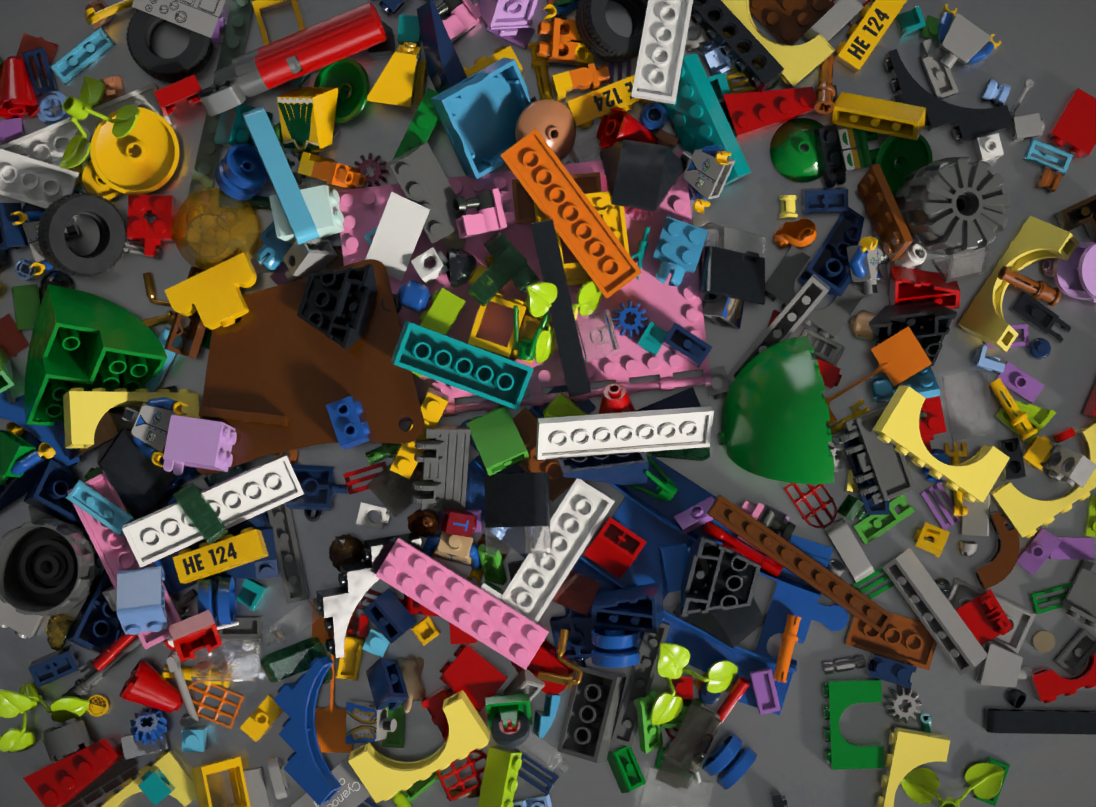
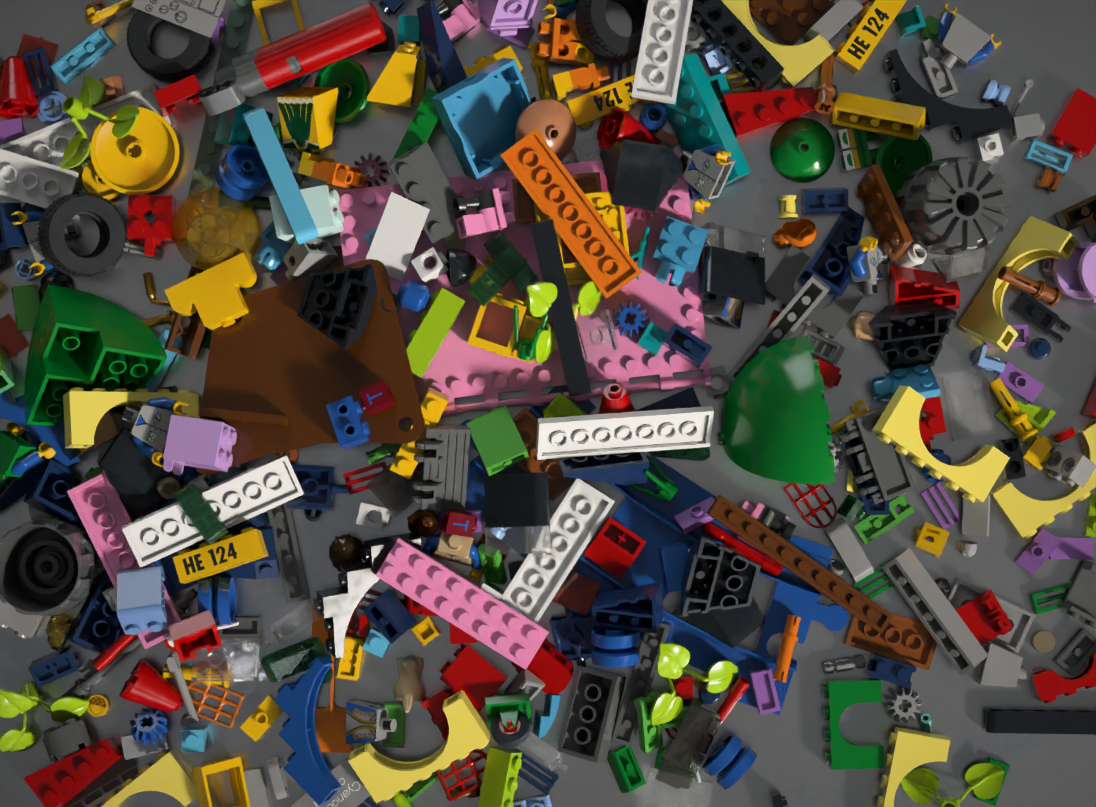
(99, 507): medium azure tile -> none
(155, 786): teal brick -> none
(167, 487): none -> dark tan tile
(251, 593): teal panel -> none
(376, 398): none -> dark red brick
(387, 684): dark blue brick -> none
(461, 365): teal brick -> none
(560, 679): pearl gold piece -> none
(829, 155): black hinge -> none
(897, 357): orange hinge -> none
(958, 508): yellow hinge -> none
(1005, 556): reddish brown arch -> none
(1016, 698): black hinge -> none

